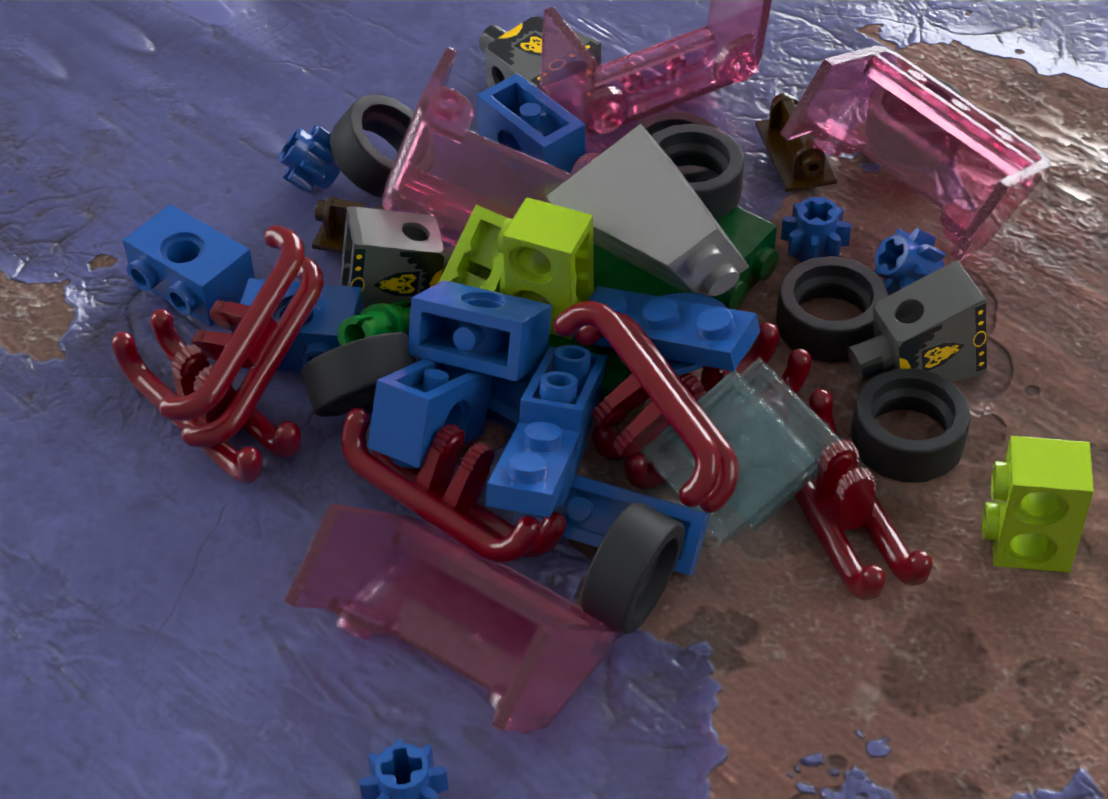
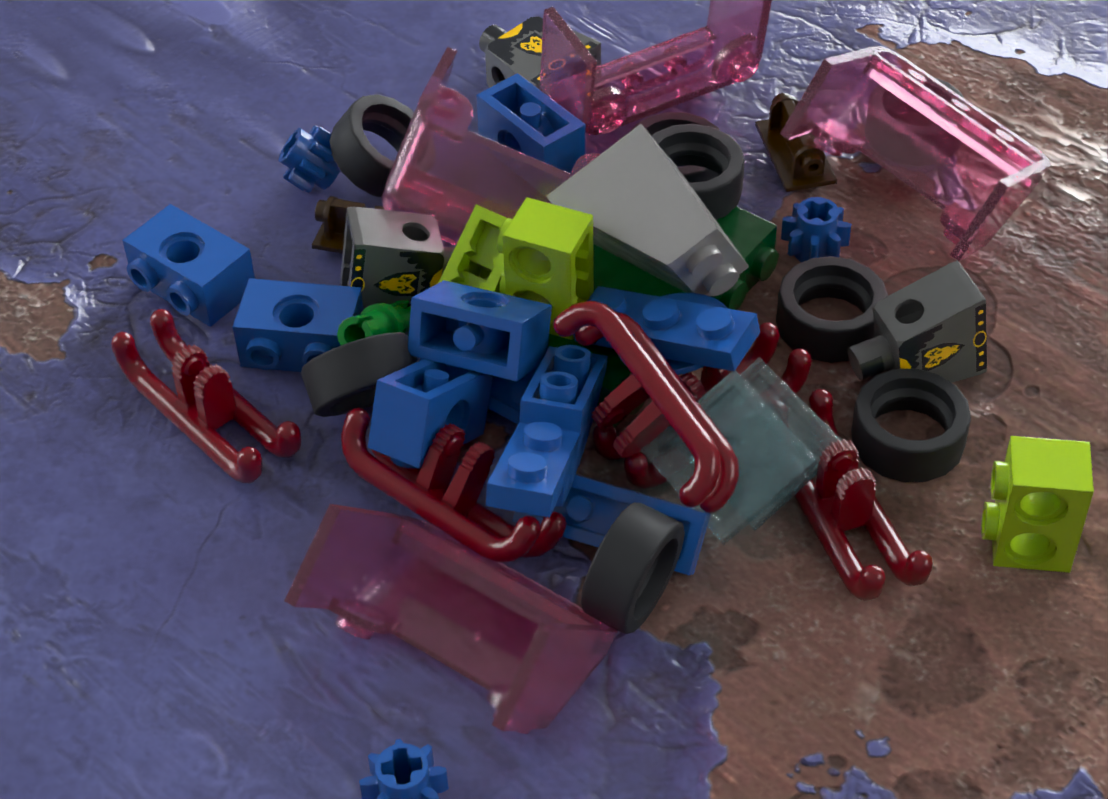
(255, 344): dark red piece -> none
(907, 258): blue gear -> none

